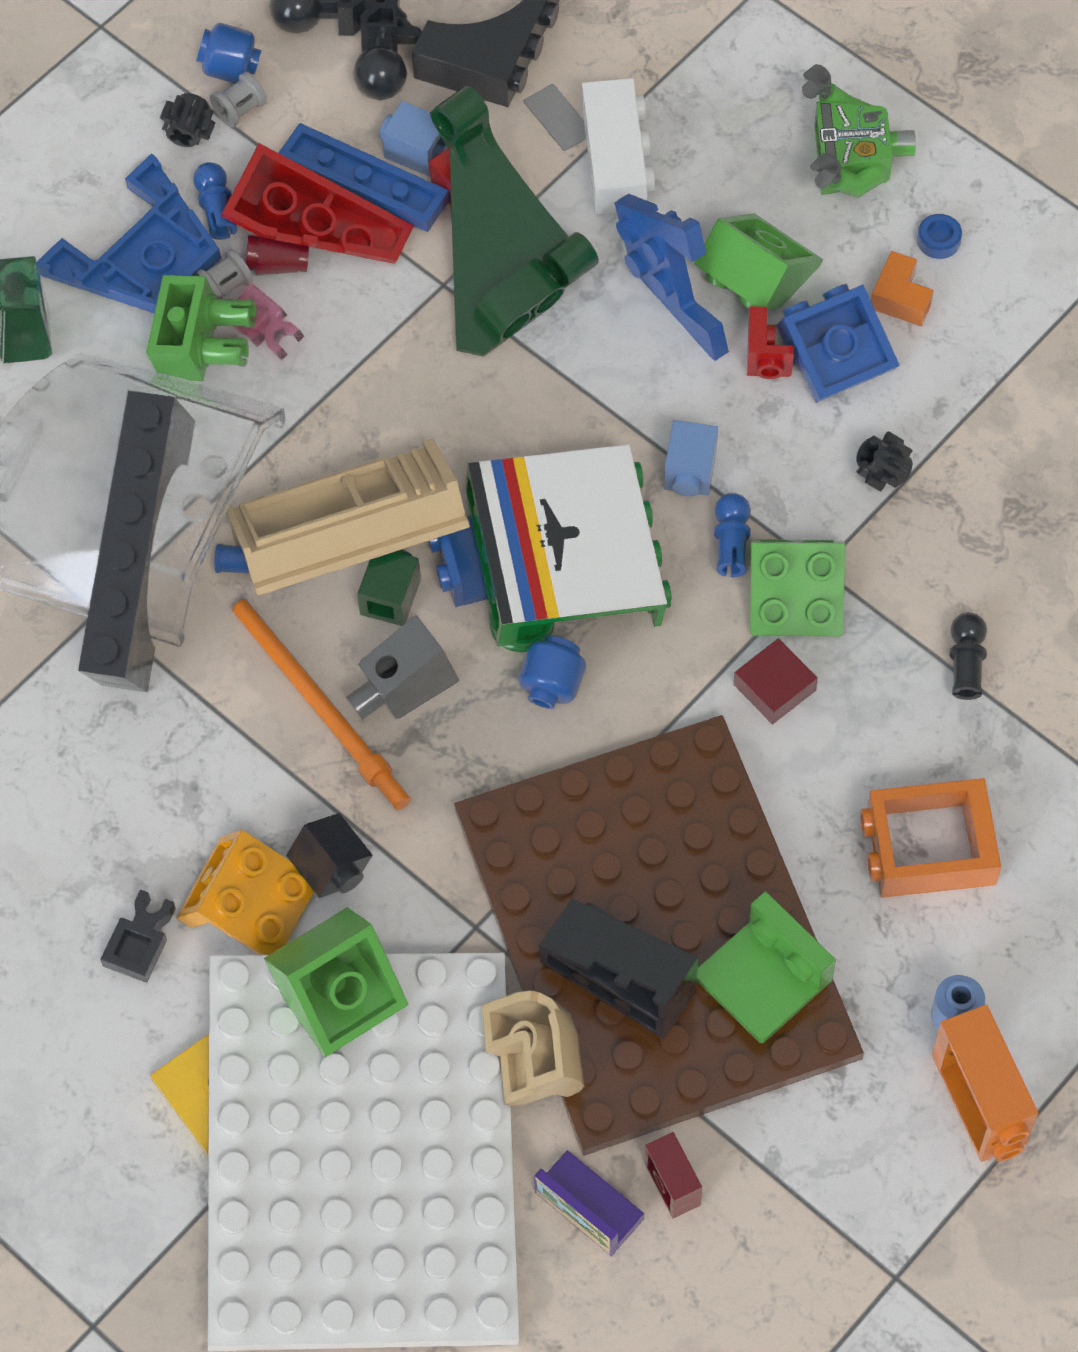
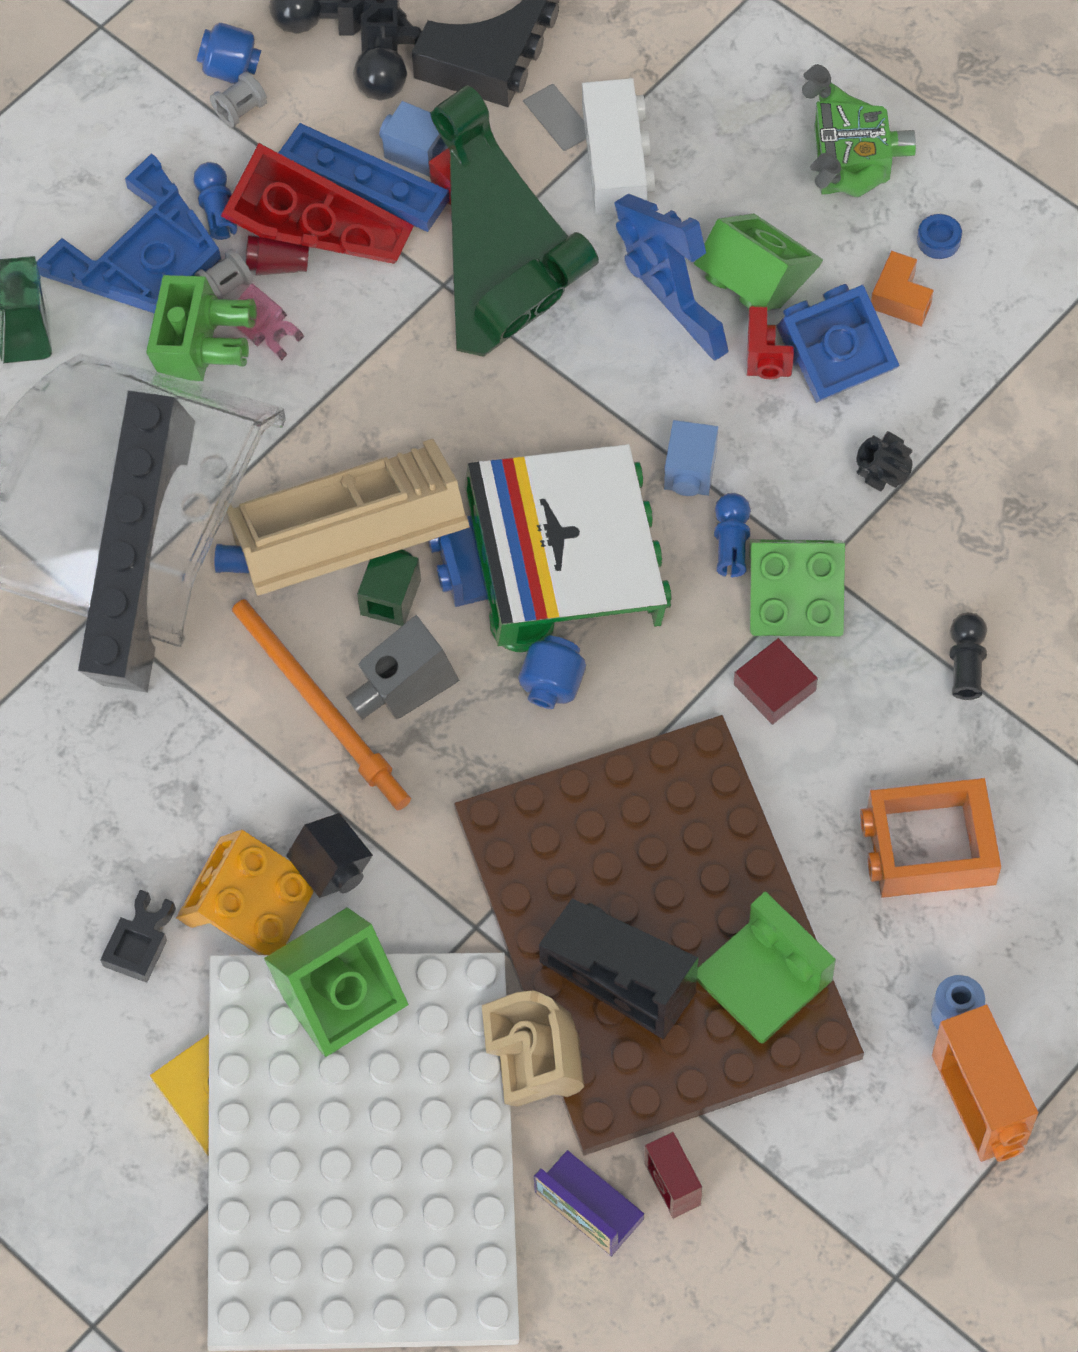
(187, 120): black gear -> none

